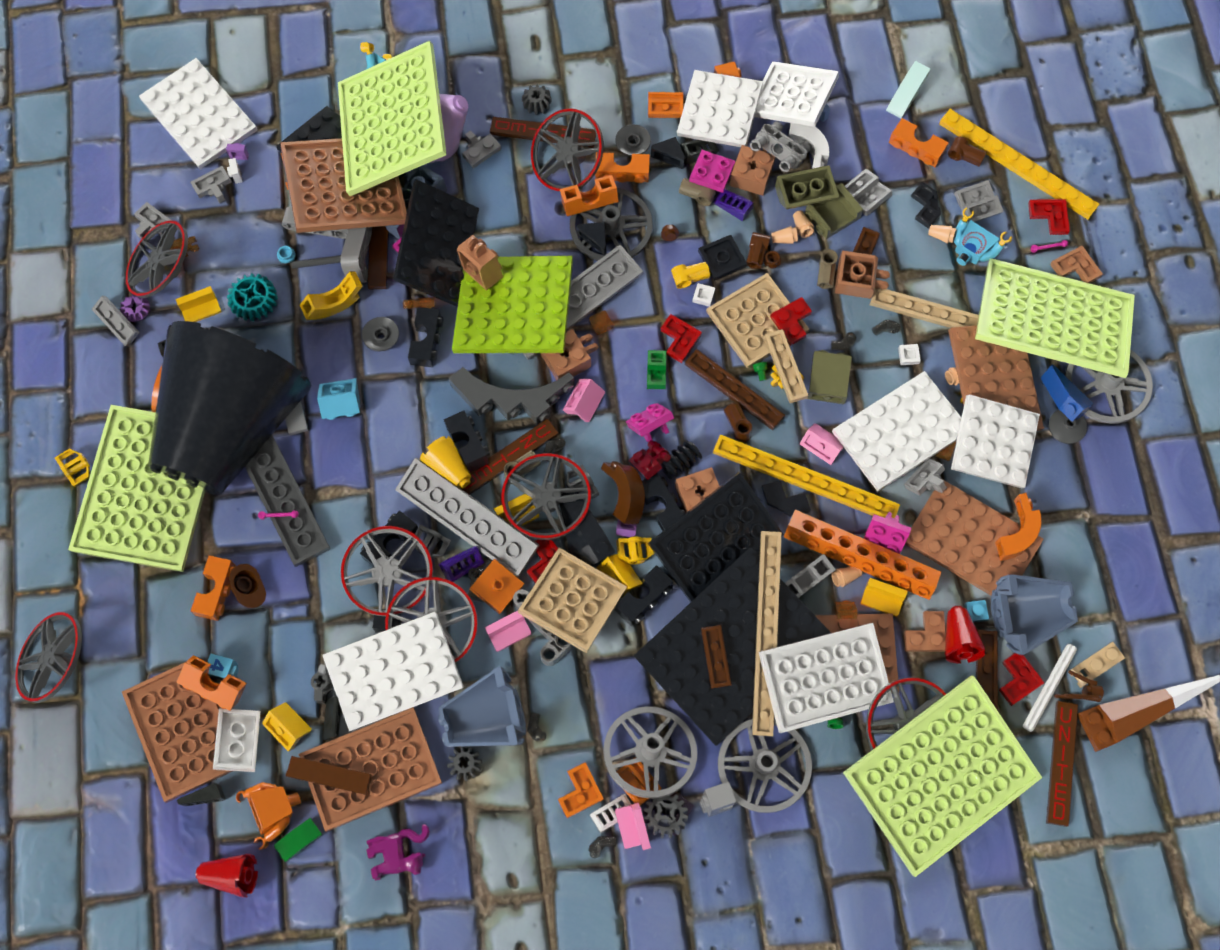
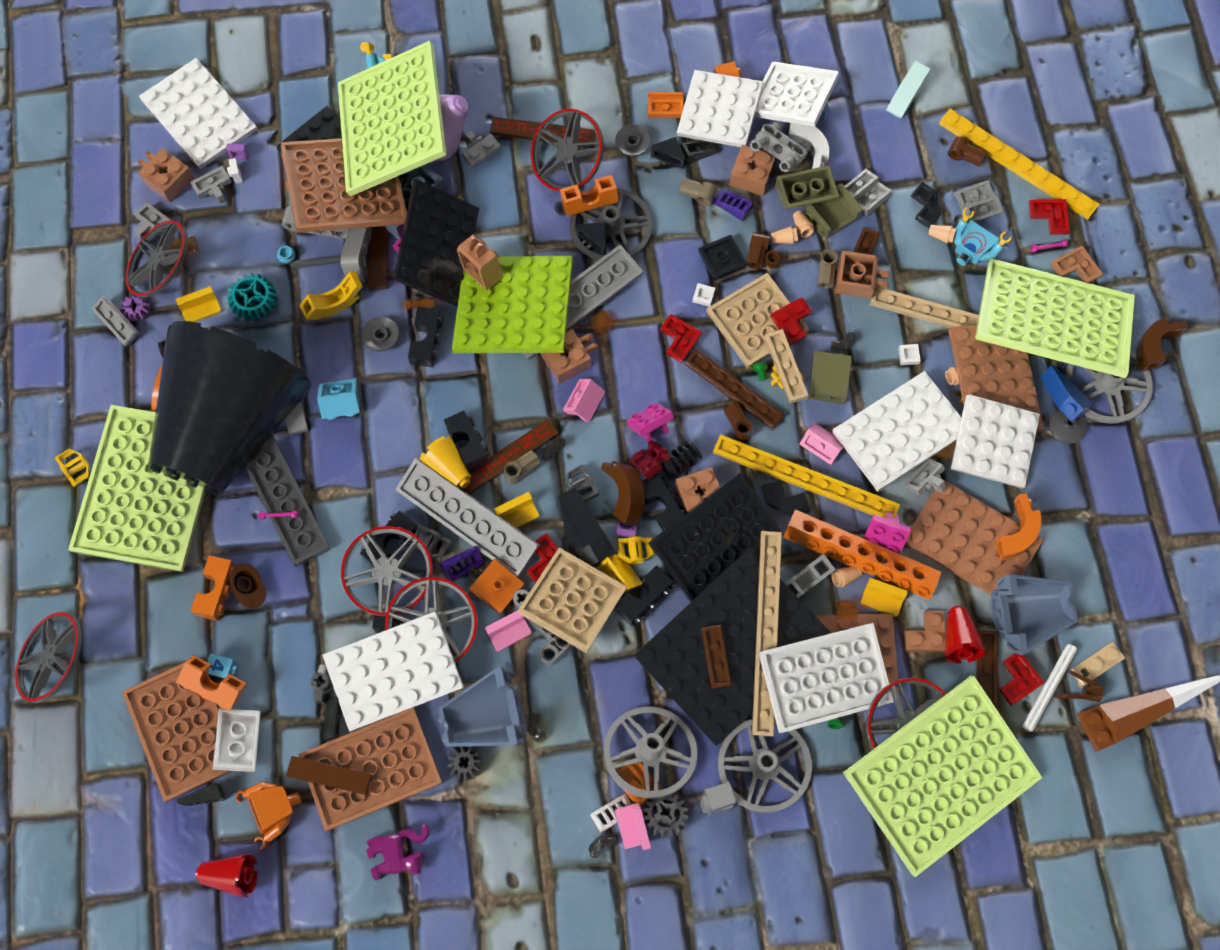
(165, 174): none -> nougat hinge
(286, 725): yellow panel -> none
(297, 840): green slope -> none
(510, 402): dark grey arch -> none
(536, 99): dark grey gear -> none
(546, 496): dark grey wheel -> none
(586, 791): orange plate -> none
(635, 171): orange arch -> none
(656, 369): green slope -> none
(669, 233): reddish brown plate -> none
(685, 275): yellow piece -> none
(712, 171): dark pink plate -> none
(886, 326): clear smoke arm -> none
(929, 151): orange arch -> none
(977, 610): medium azure plate -> none
(1062, 764): reddish brown tile -> none
(1149, 350): none -> reddish brown arch

